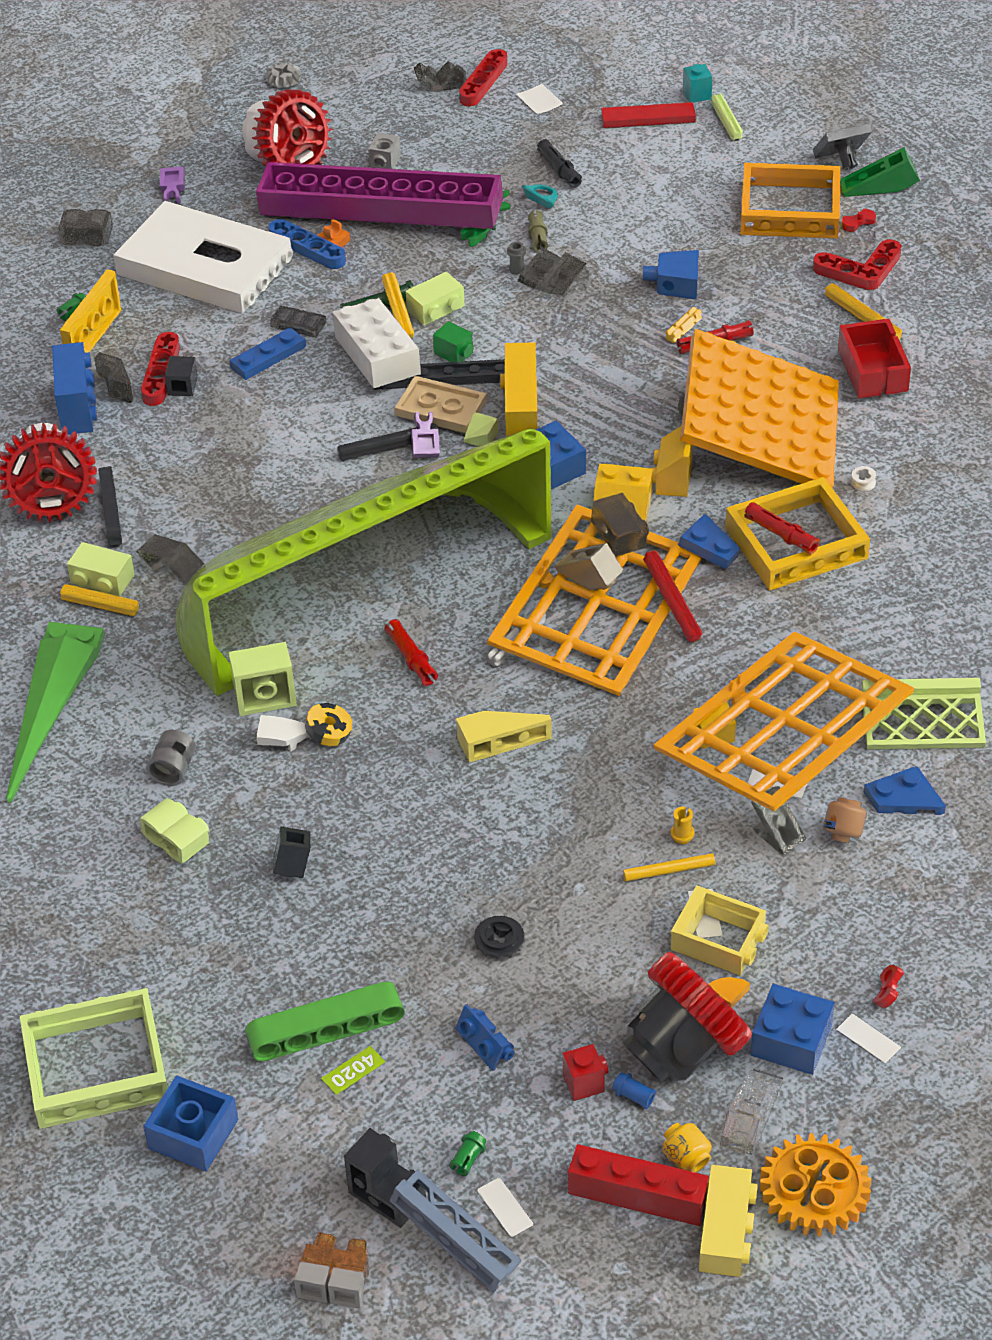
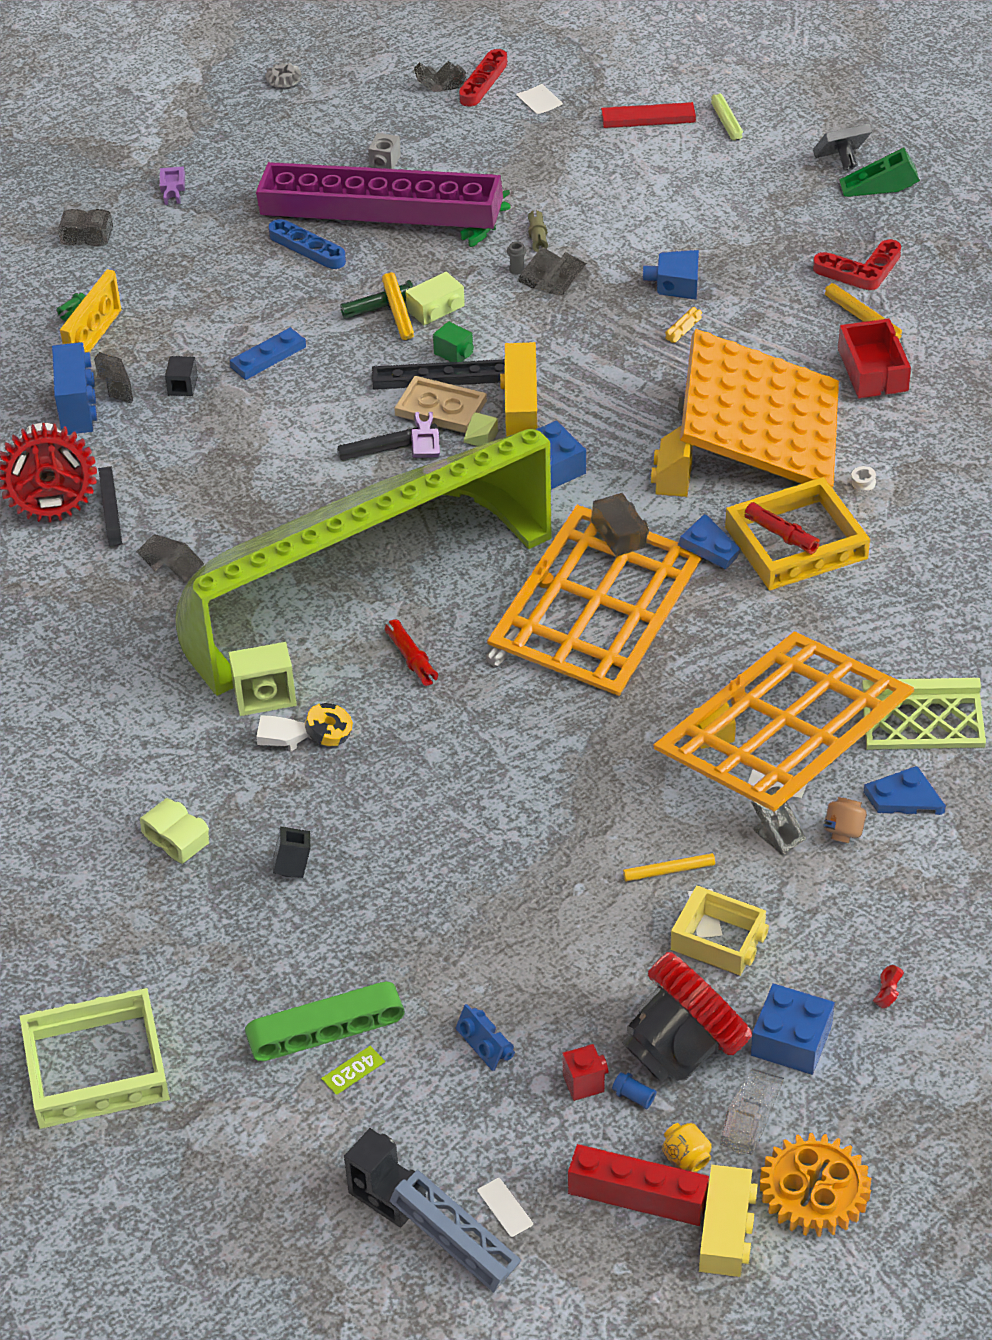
(59, 668): bright green plate -> none
(99, 600): yellow axle -> none
(100, 569): yellowish green brick -> none
(159, 368): red beam -> none
(164, 257): white panel -> none
(171, 757): flat silver wheel -> none
(191, 1123): blue brick -> none
(287, 129): red piece -> none
(299, 320): tile -> none
(333, 1272): hips -> none
(335, 233): orange tile -> none
(376, 343): white brick -> none
(471, 1147): green pin -> none
(499, 732): light yellow slope -> none
(505, 928): black gear -> none
(545, 200): teal piece -> none
(563, 167): black pin -> none
(591, 567): dark tan slope -> none
(633, 482): yellow slope -> none
(672, 596): red axle -> none
(682, 830): yellow pin -> none
(697, 83): teal brick -> none
(726, 332): red pin -> none
(730, 989): light orange tile -> none
(791, 222): light orange window -> none
(851, 223): red piece -> none
(868, 1038): white sticker -> none

